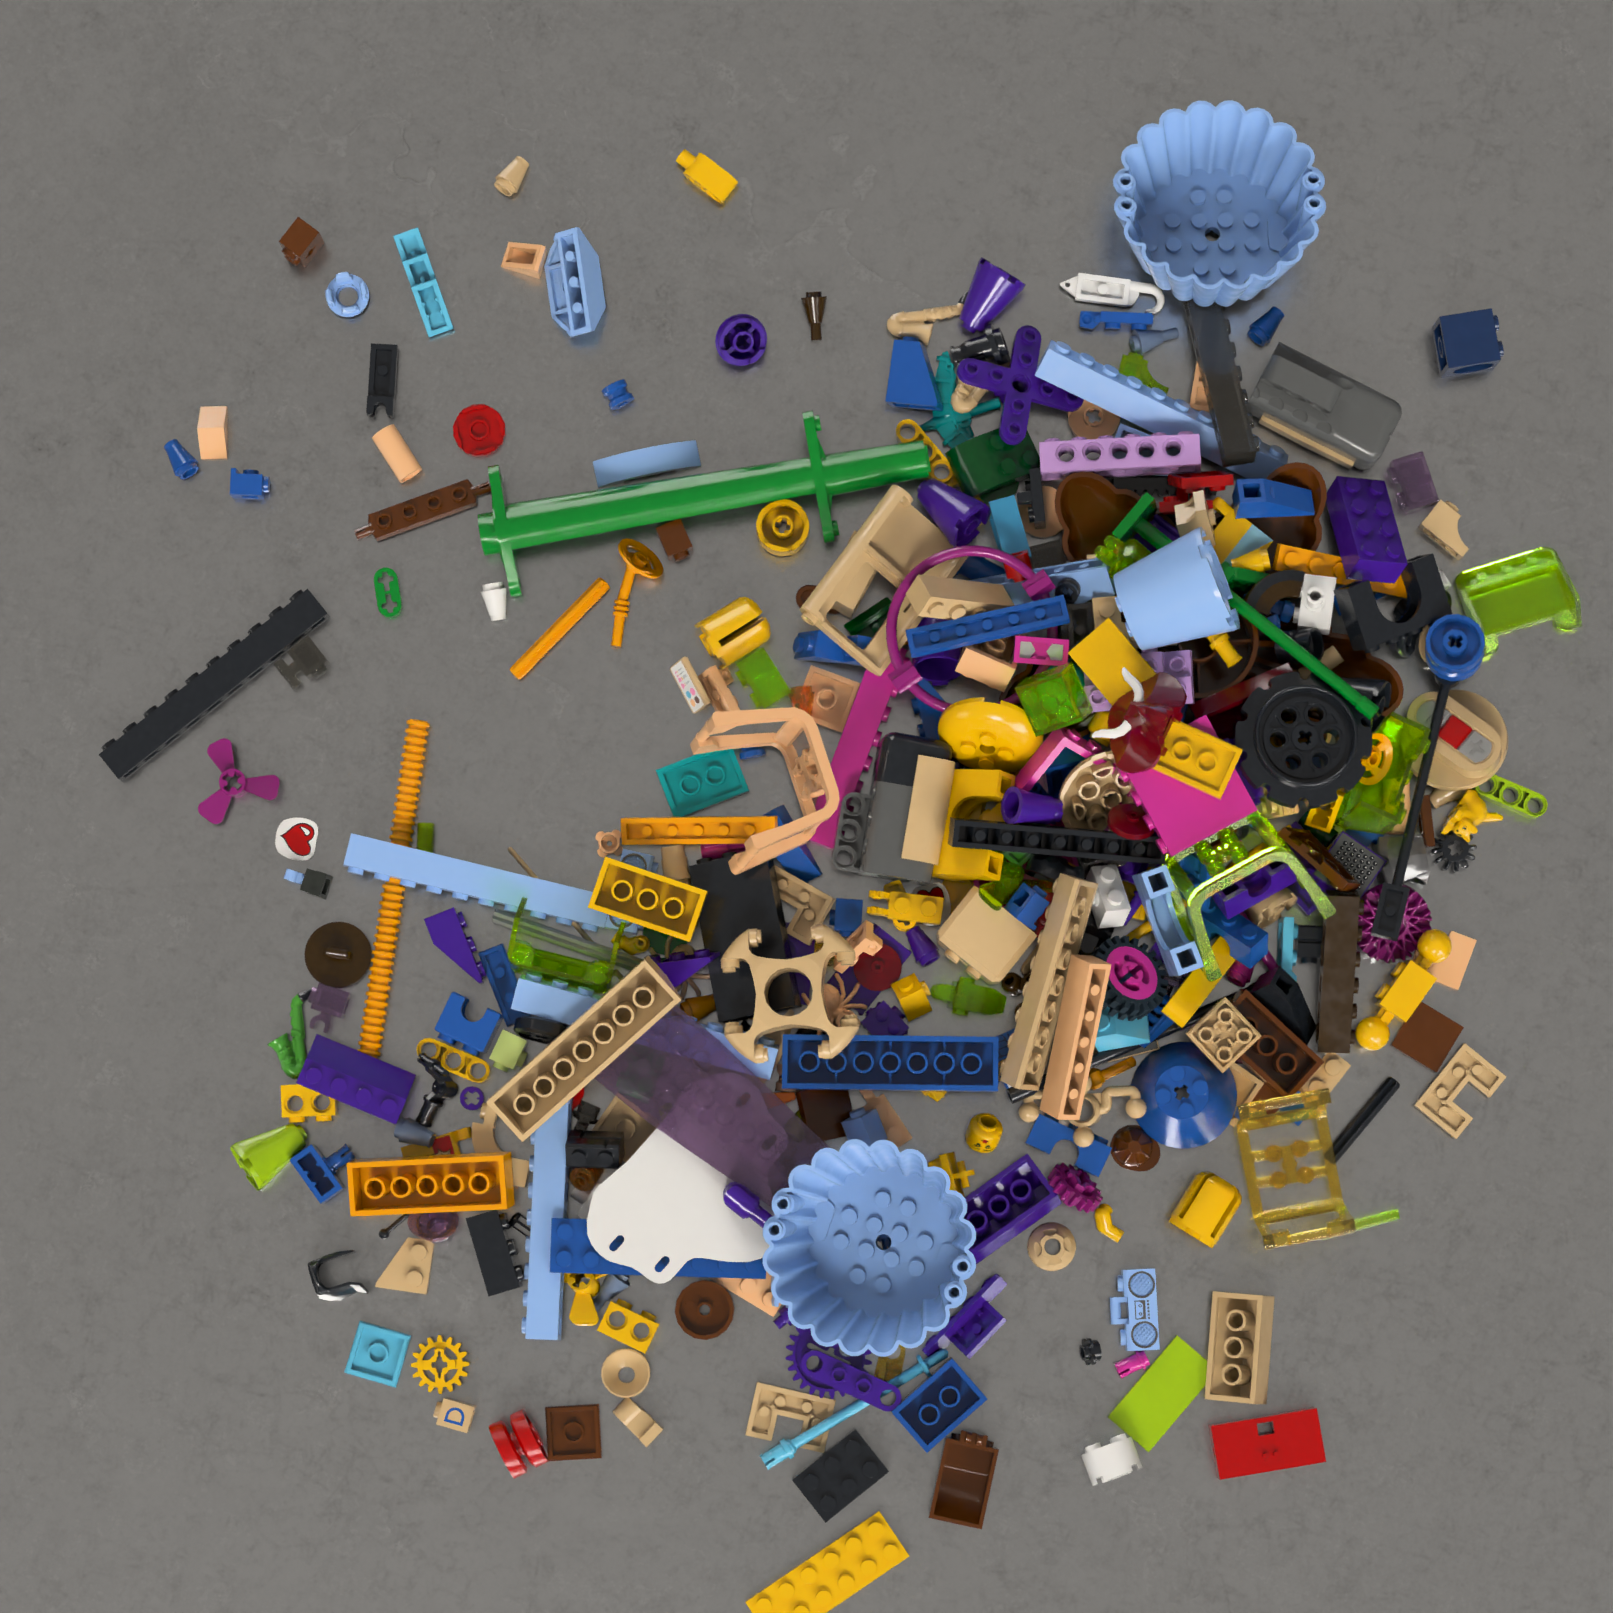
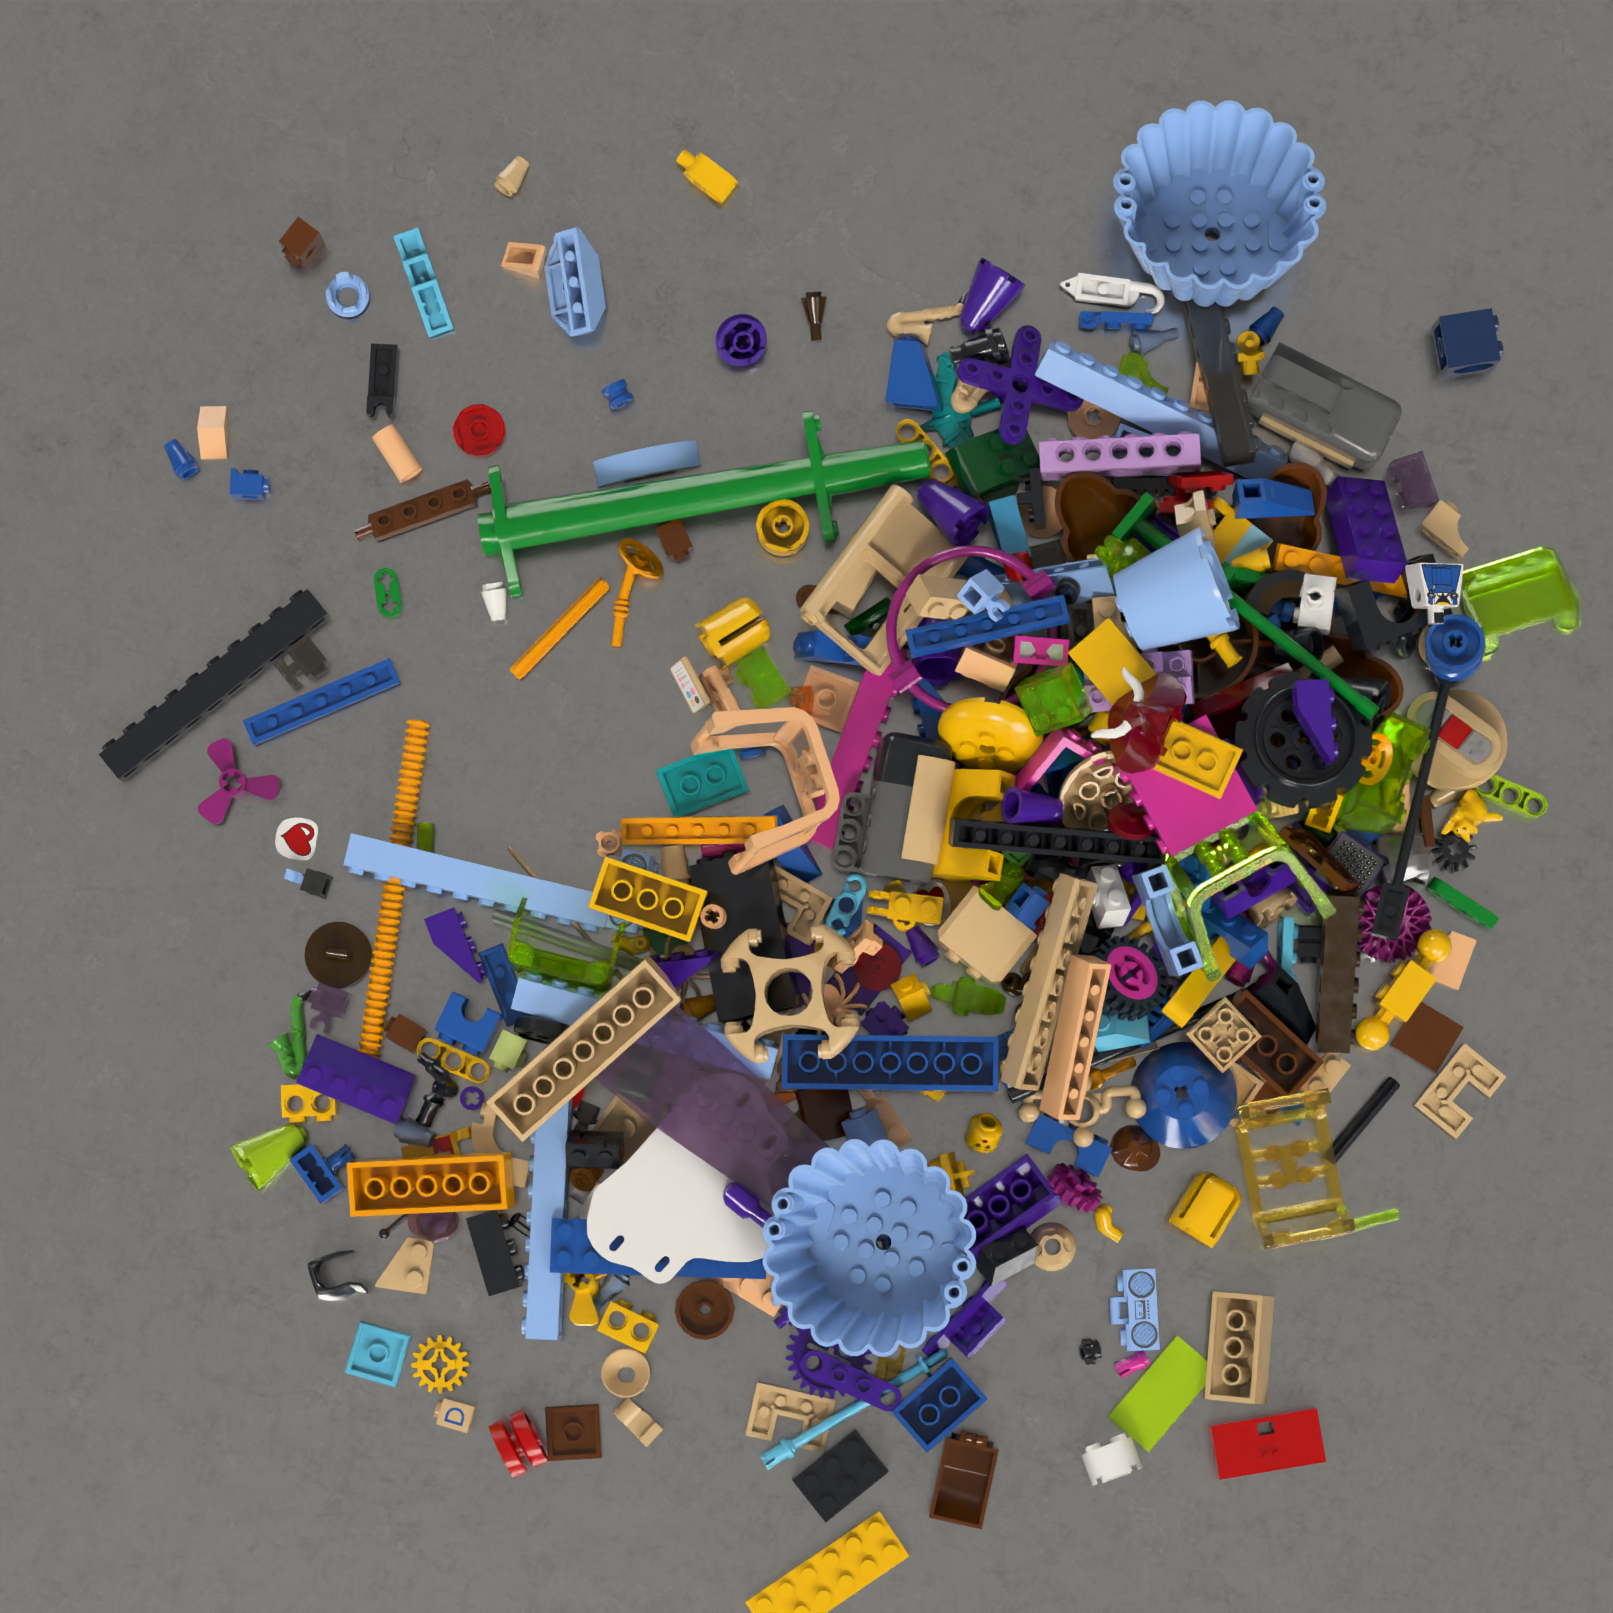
(321, 701): none -> blue plate
(405, 1032): none -> reddish brown brick
(715, 908): none -> light nougat bush
(856, 896): none -> medium azure piece
(982, 593): none -> light blue brick
(1007, 1256): none -> black brick
(1249, 352): none -> yellow hips
(1304, 454): none -> white arm
(1313, 710): none -> dark purple slope
(1434, 588): none -> torso
(1462, 903): none -> green beam

